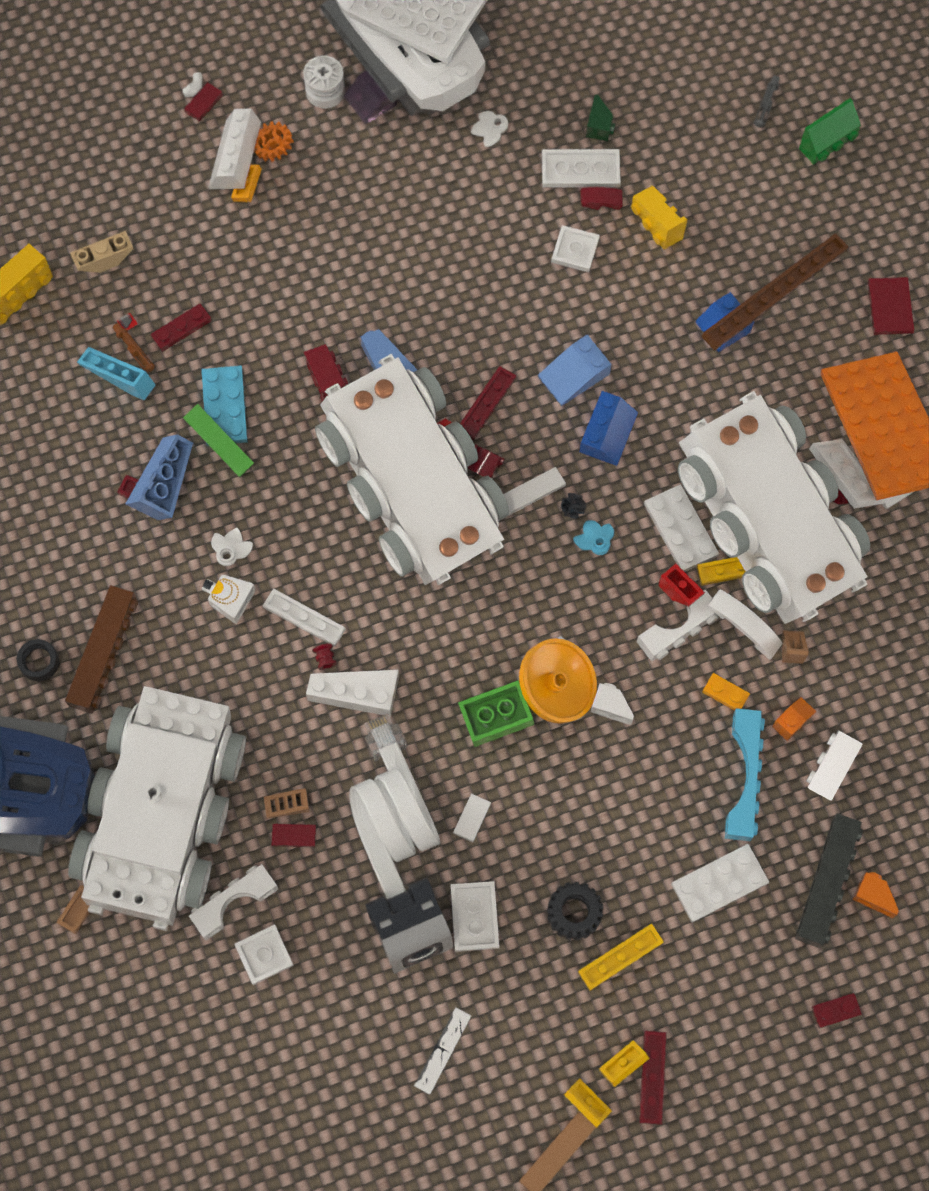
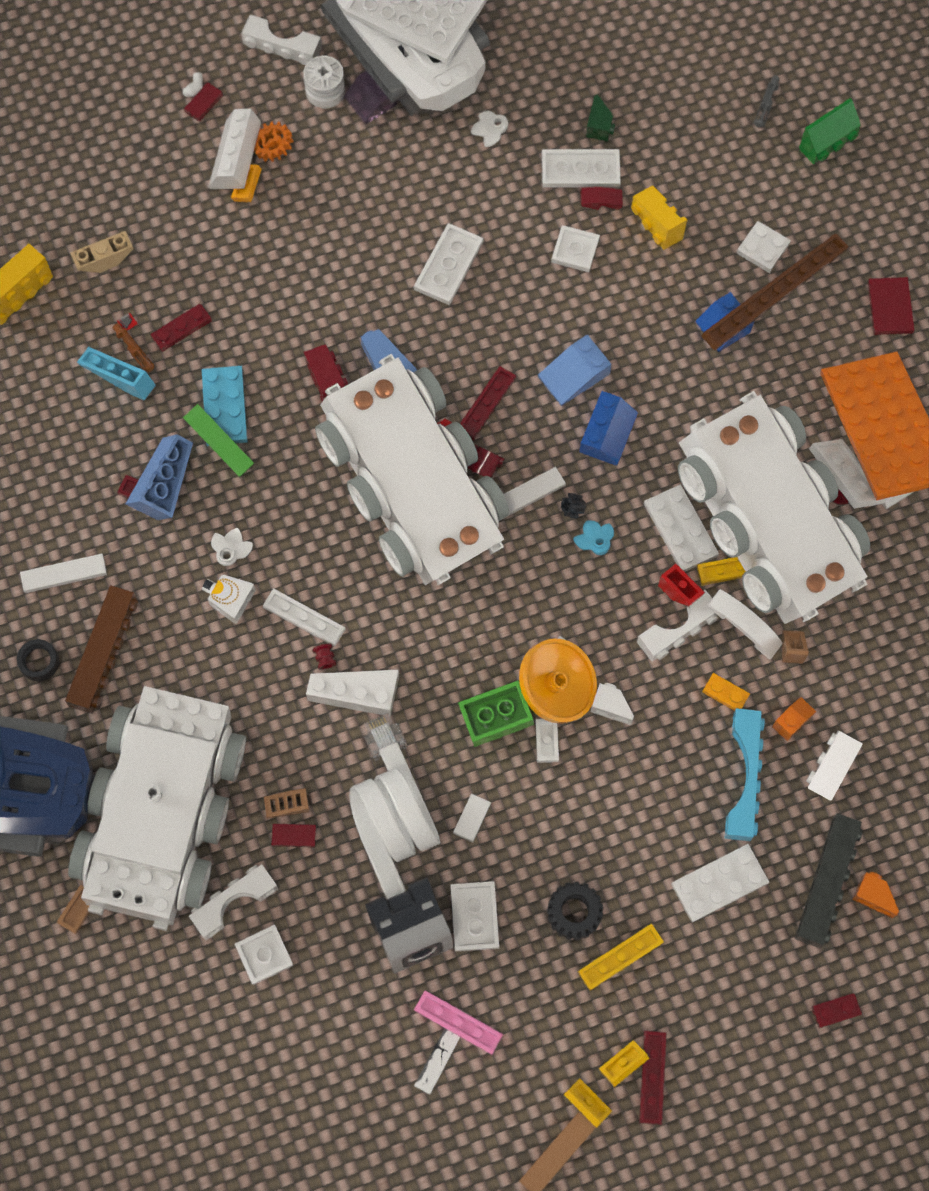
(63, 573): none -> white tile
(300, 48): none -> white arch
(448, 264): none -> white plate
(458, 1022): none -> bright pink tile
(546, 741): none -> white plate
(763, 246): none -> white plate

